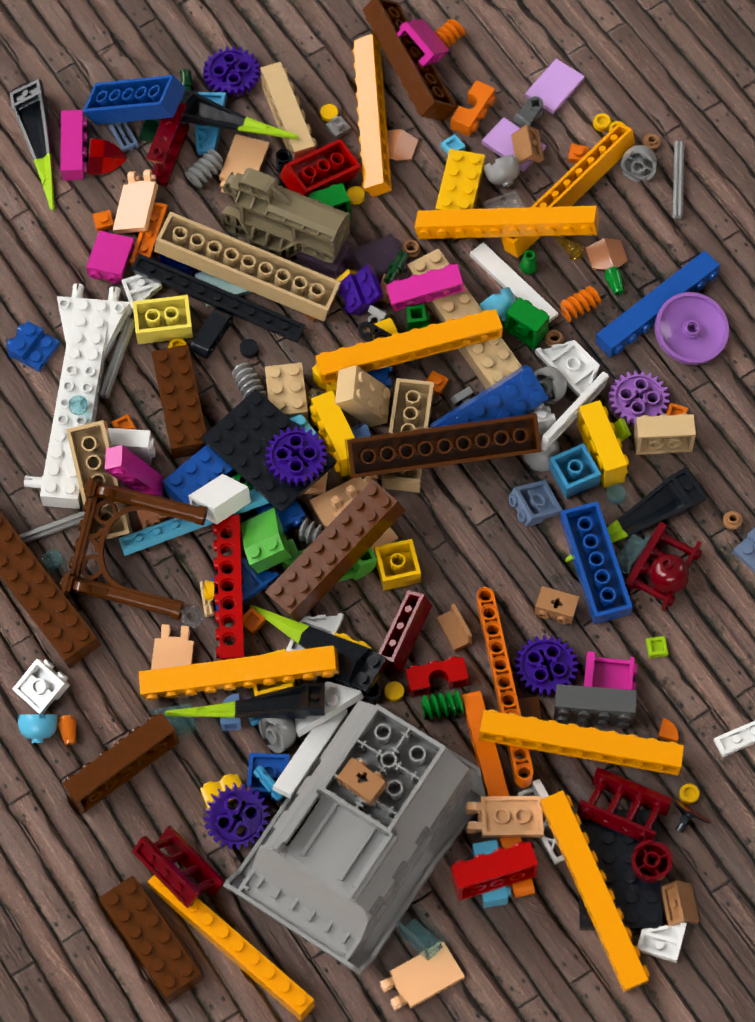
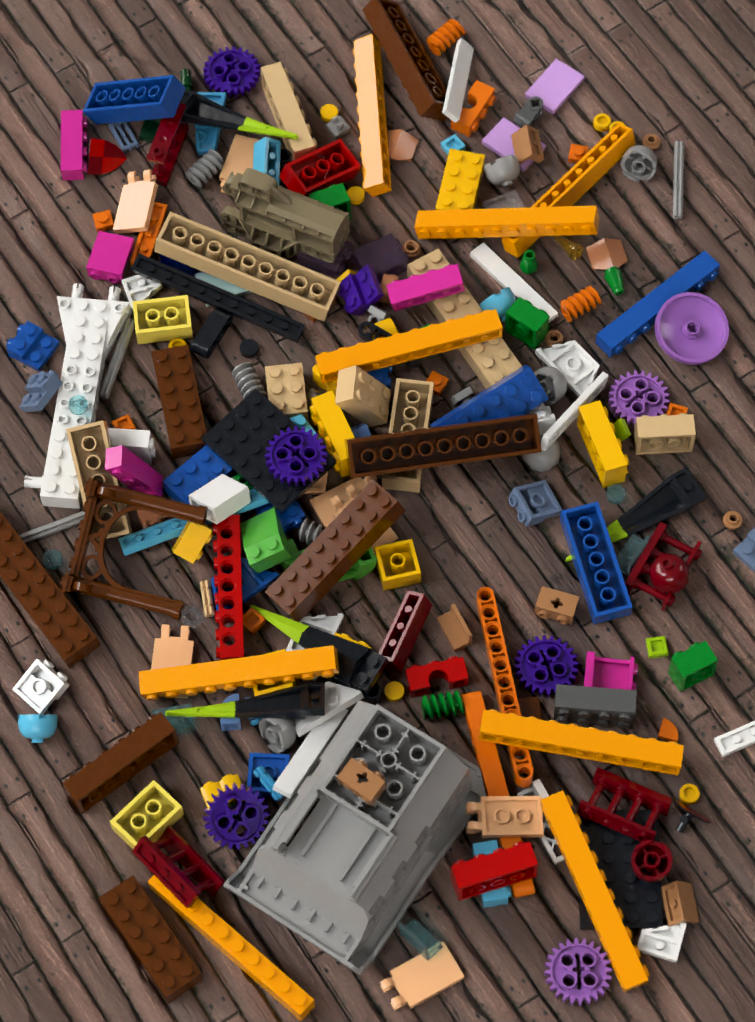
(32, 115): black plate -> none
(40, 389): none -> sand blue plate
(67, 728): orange cone -> none
(147, 815): none -> light yellow brick
(191, 541): none -> yellow brick
(209, 590): yellow tile -> none
(267, 157): none -> medium azure brick
(396, 267): dark green pin -> none
(416, 317): green brick -> none
(425, 39): dark pink panel -> none
(458, 80): none -> white tile
(574, 471): dark azure brick -> none
(596, 971): none -> medium lavender gear
(692, 665): none -> green brick

